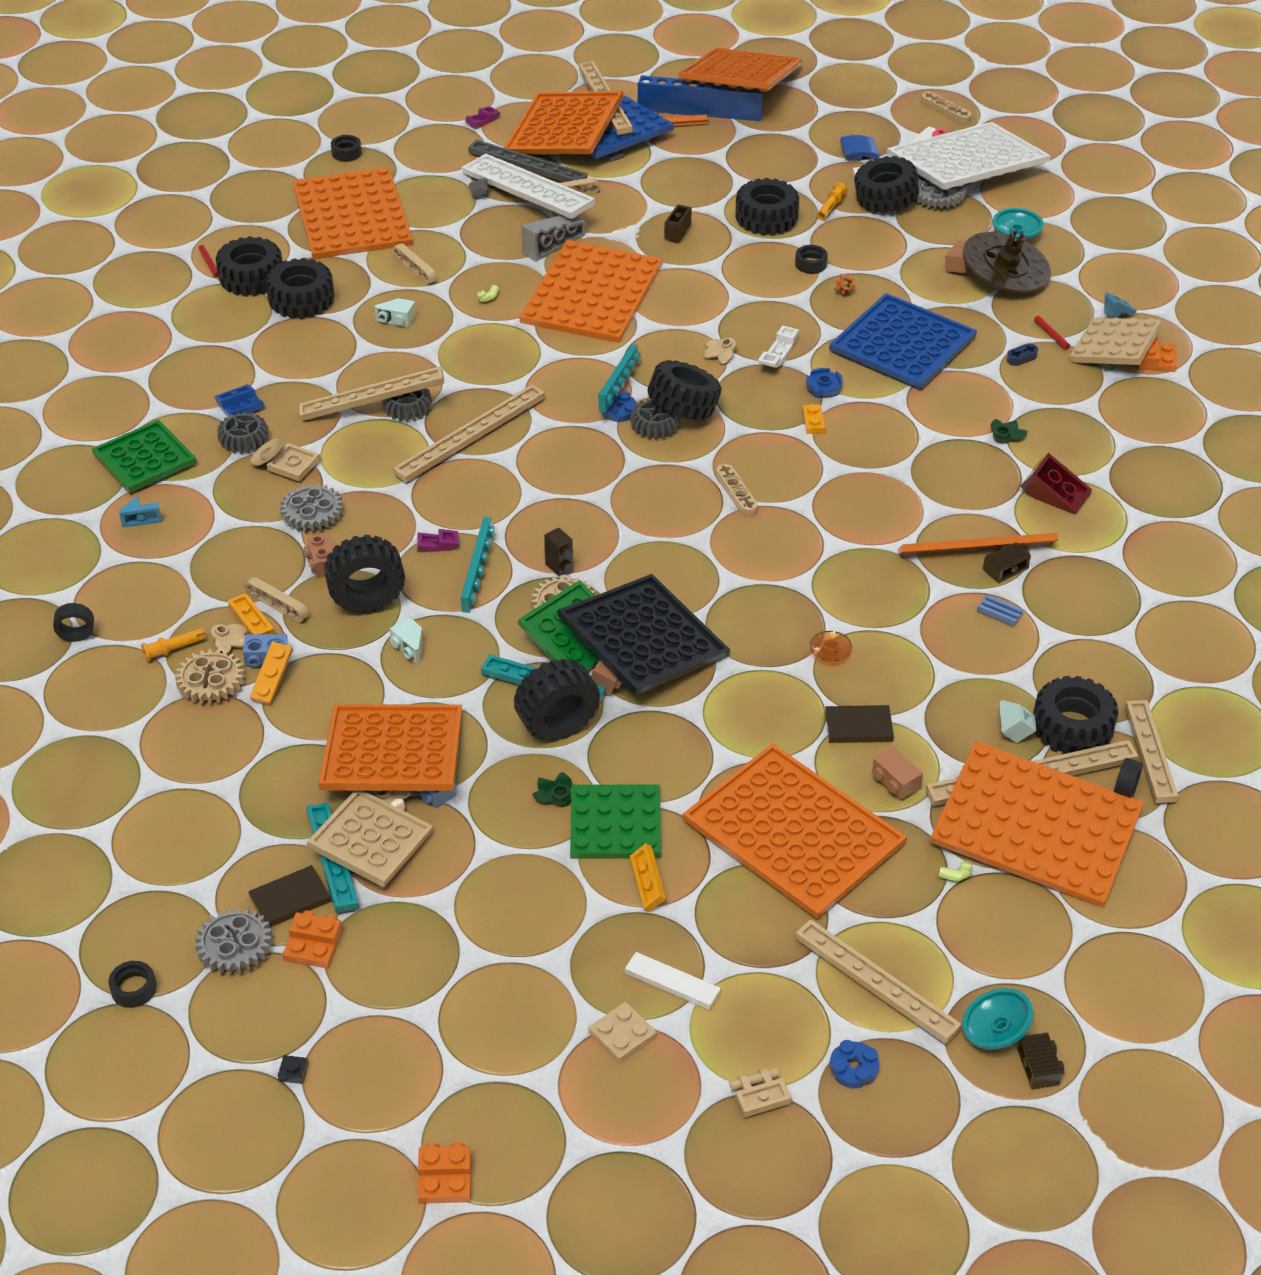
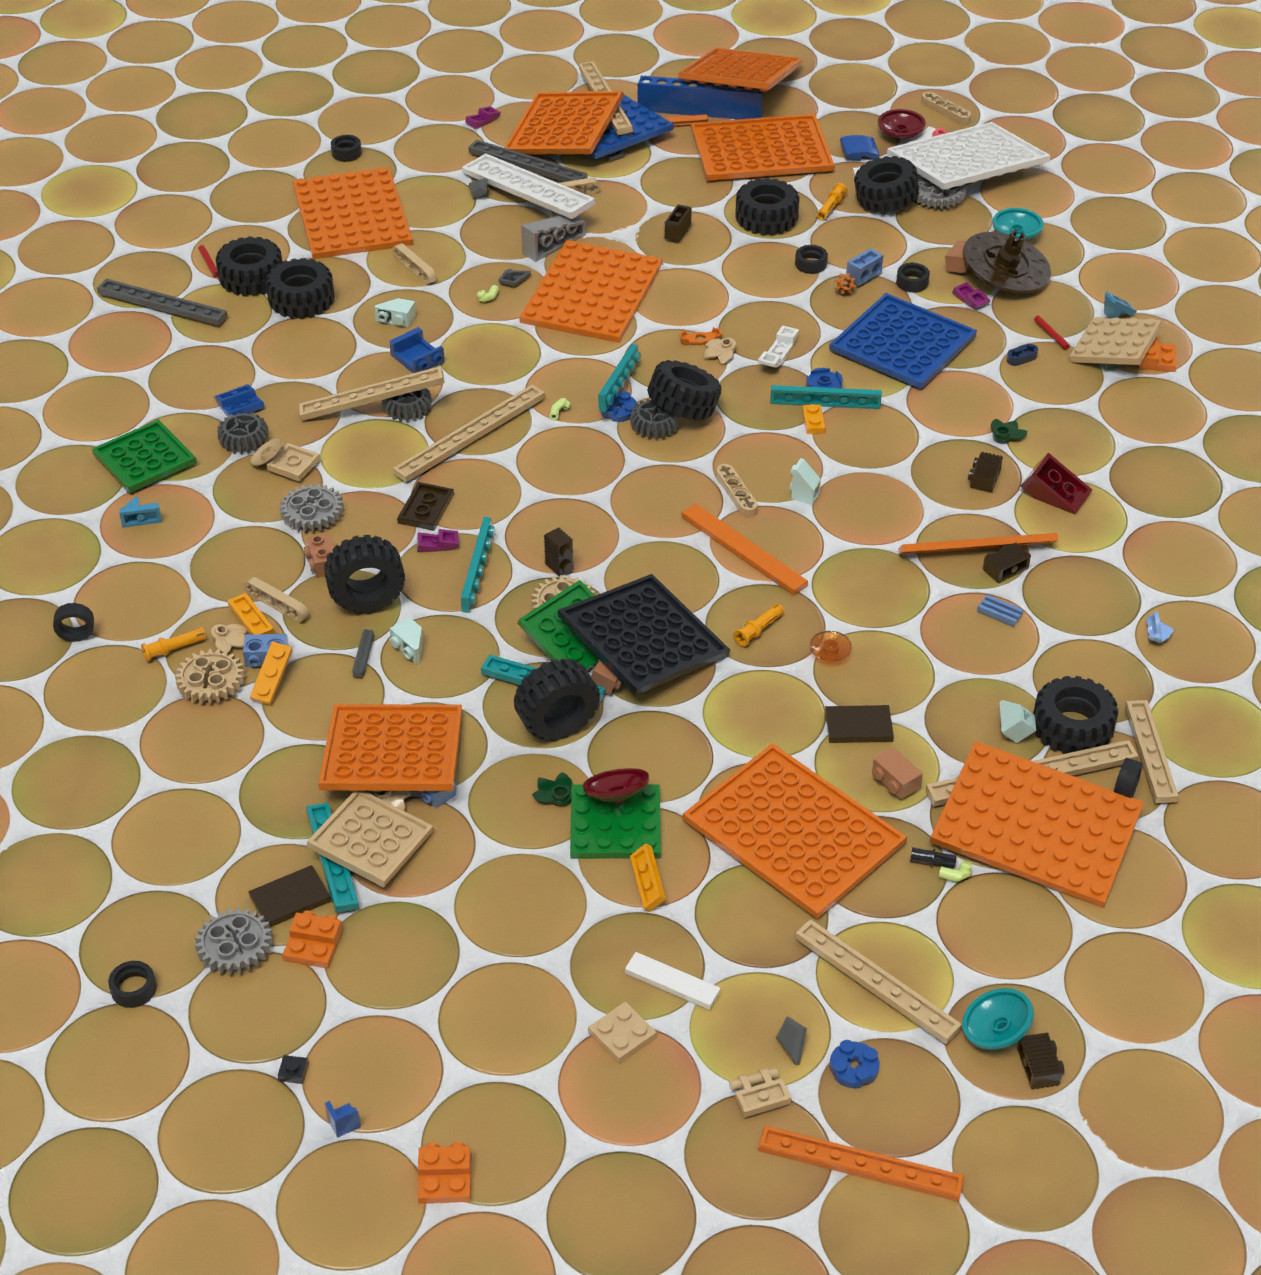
(162, 302): none -> dark grey plate
(343, 1119): none -> blue panel
(363, 653): none -> dark grey axle
(415, 352): none -> blue panel
(425, 506): none -> dark brown tile
(513, 277): none -> dark grey piece
(556, 407): none -> yellowish green arm
(616, 784): none -> dark red dish
(689, 339): none -> orange piece
(745, 549): none -> orange tile
(753, 628): none -> light orange pin
(761, 147): none -> orange plate
(792, 1038): none -> dark grey piece
(805, 483): none -> light aqua slope
(826, 397): none -> teal plate
(861, 1163): none -> orange tile
(865, 266): none -> medium blue brick
(901, 123): none -> dark red dish
(911, 284): none -> black tyre
(932, 857): none -> black axle
(970, 296): none -> magenta slope
(985, 471): none -> dark brown brick
(1157, 630): none -> light blue piece

